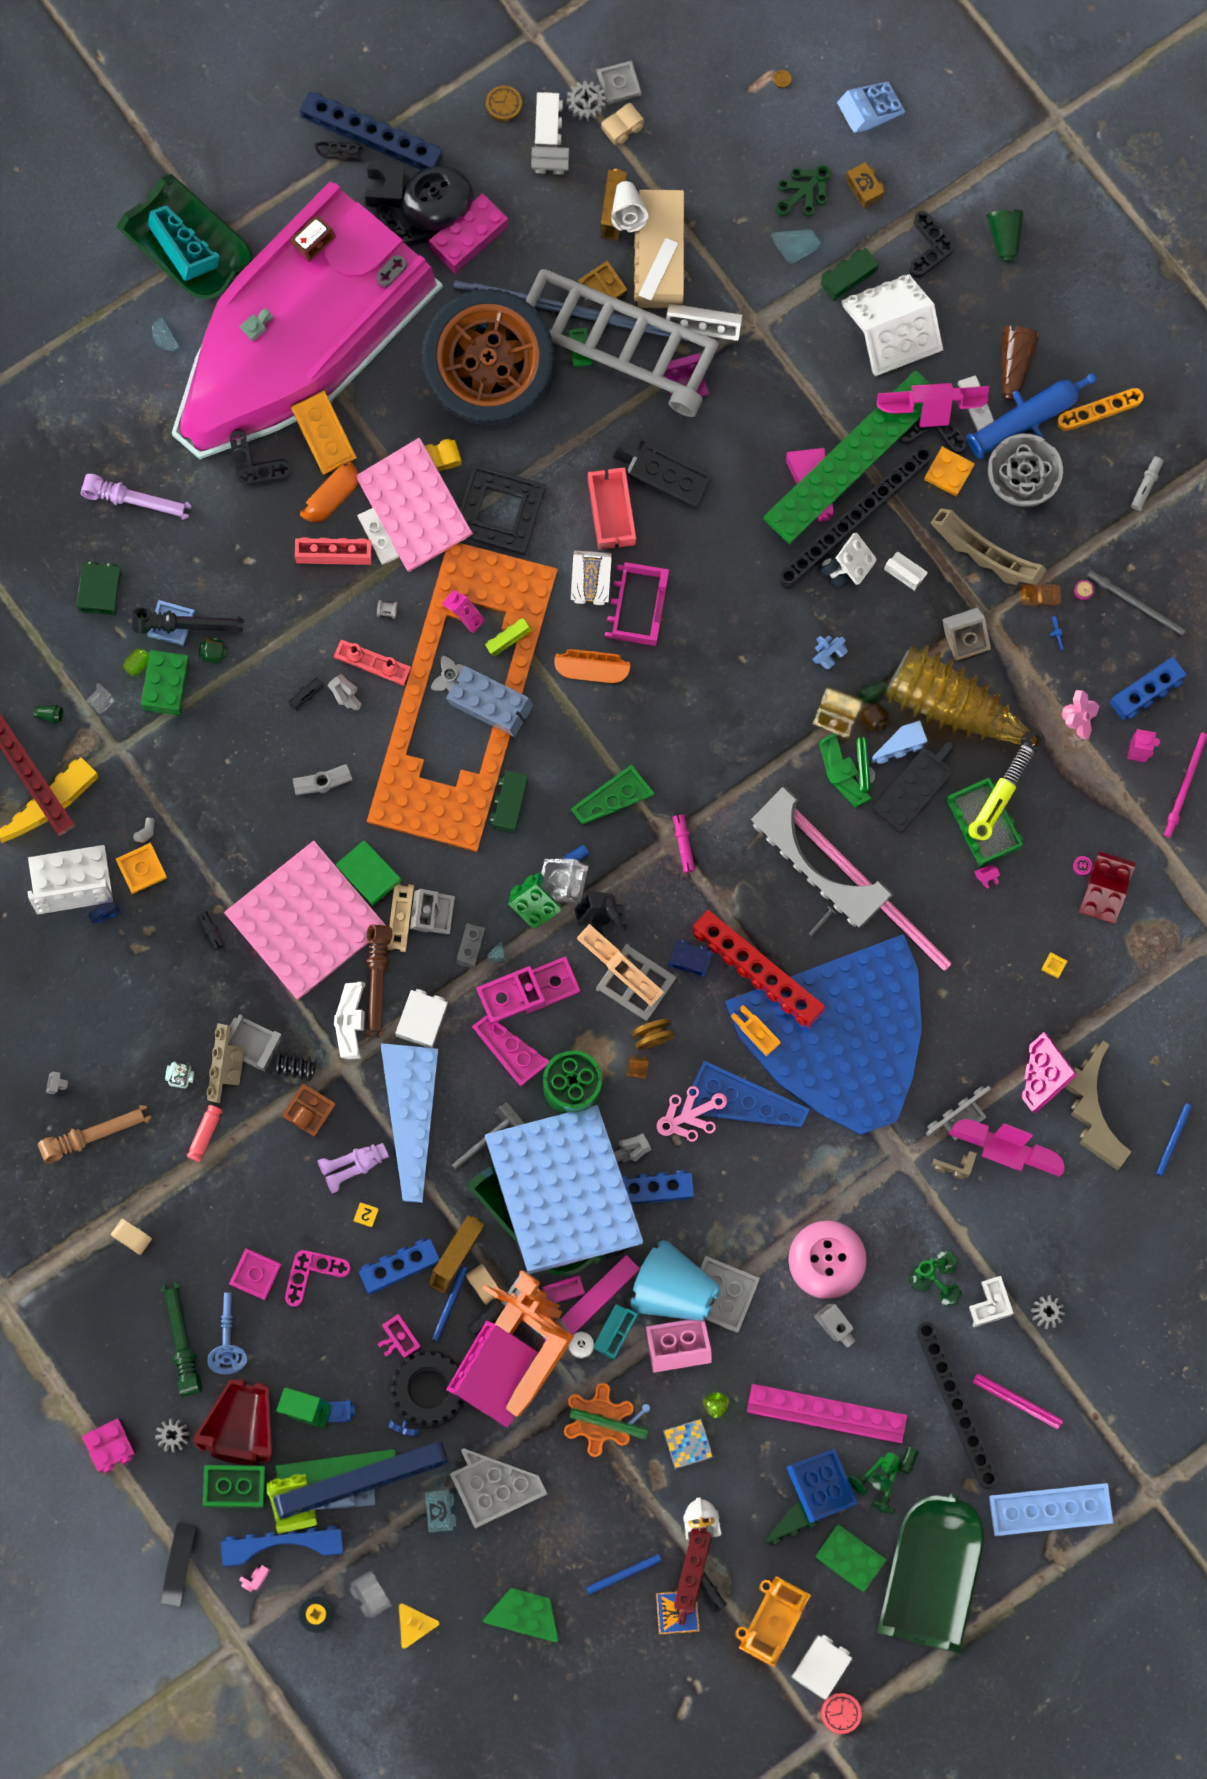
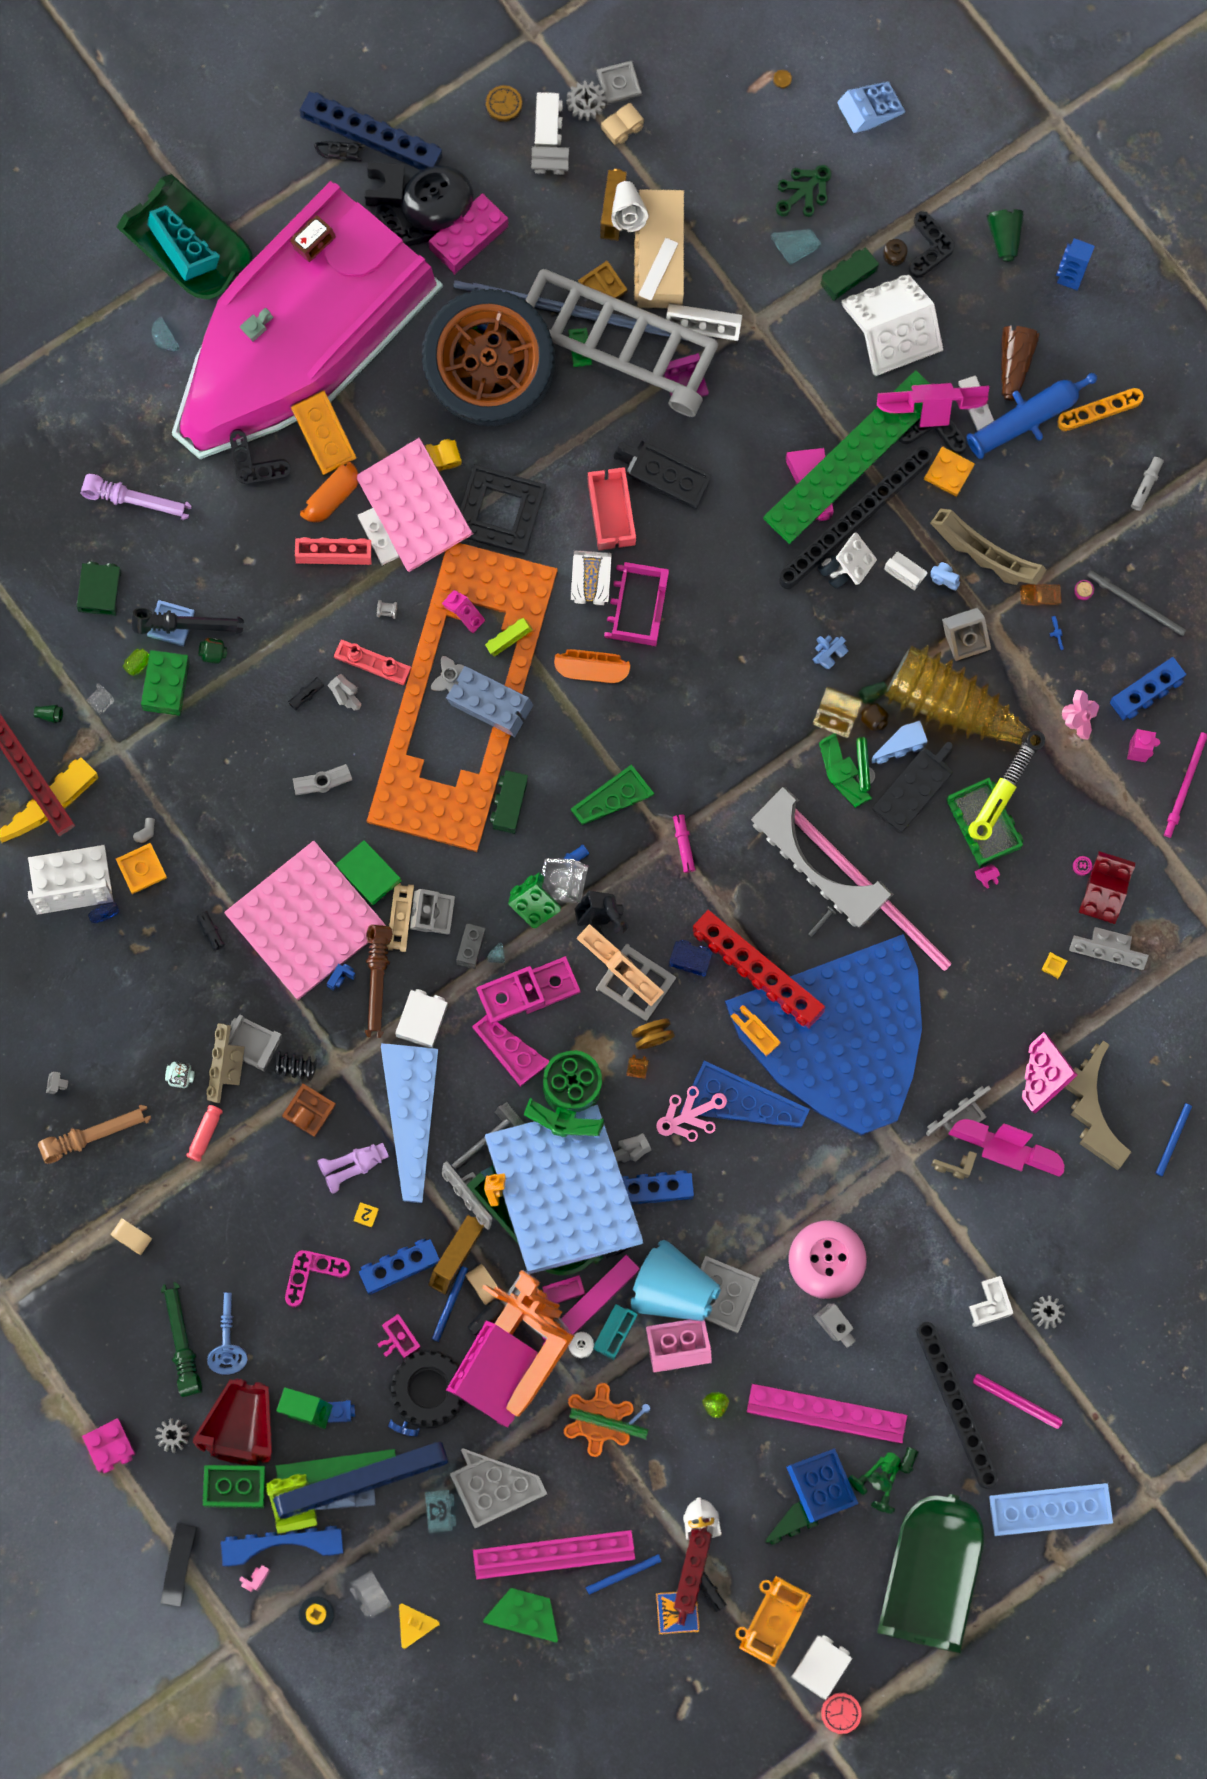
(255, 1274): dark pink plate -> none
(337, 977): none -> blue bracket
(349, 1020): white plate -> none
(388, 268): dark grey beam -> none
(471, 1201): none -> light grey bracket
(493, 1188): none -> light orange bracket
(554, 1554): none -> dark pink plate
(563, 1121): none -> green plate
(687, 1444): tile -> none
(850, 1558): green plate -> none
(865, 185): pearl gold brick -> none
(895, 252): none -> dark brown head
(925, 1275): dark green plant -> none
(944, 575): none -> light blue plate
(1022, 450): light grey brick -> none
(1074, 263): none -> blue brick
(1109, 947): none -> light grey bracket

